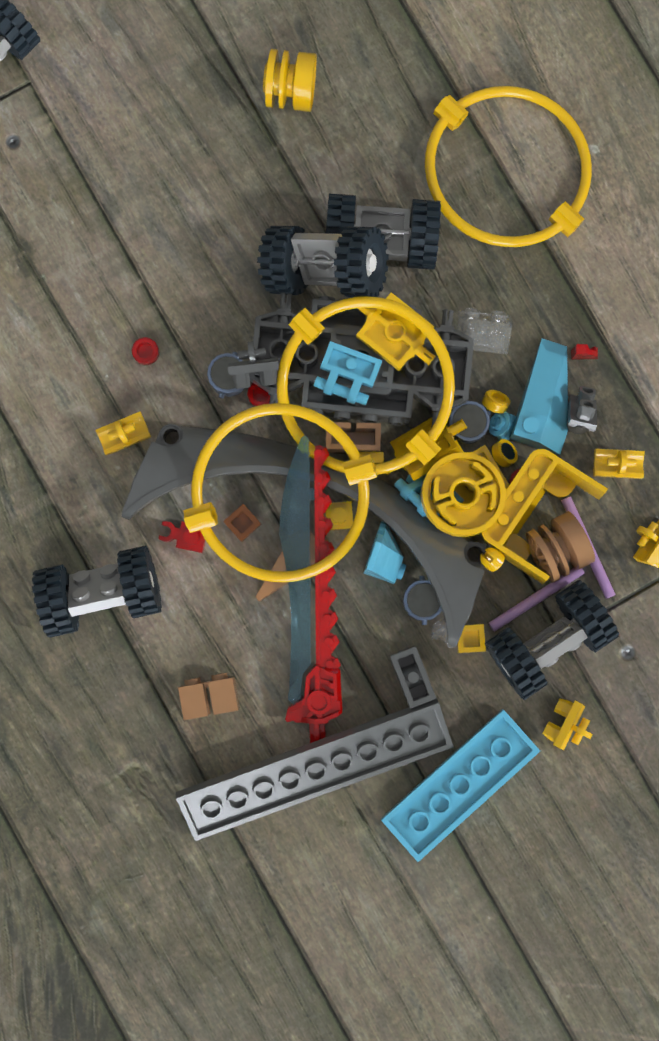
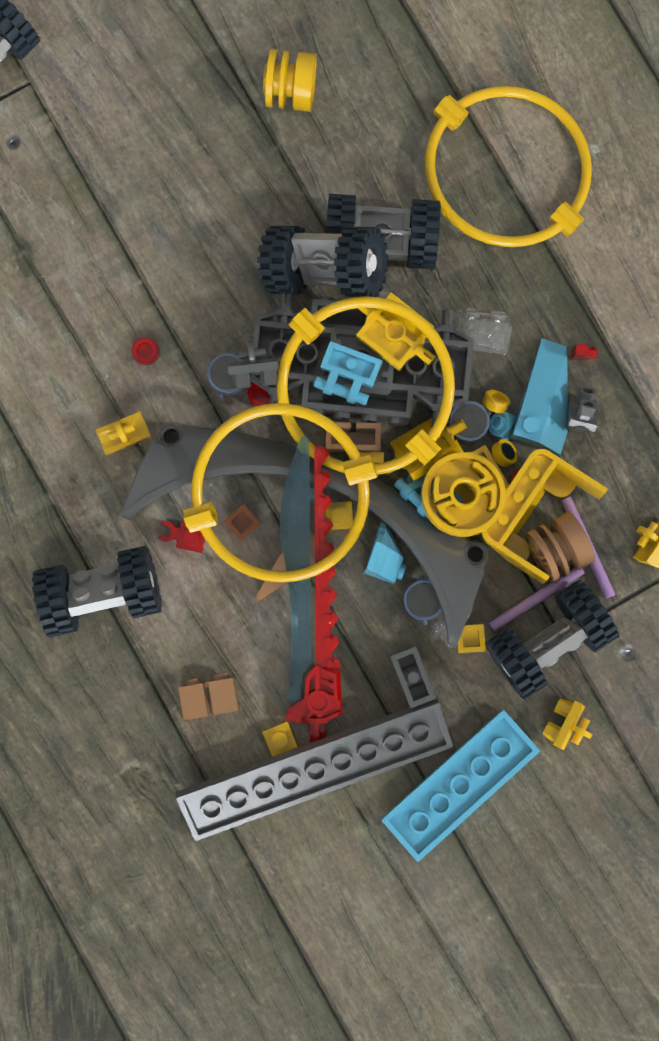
(280, 739): none -> yellow plate
(492, 559): yellow hinge -> none
(618, 463): yellow hips -> none

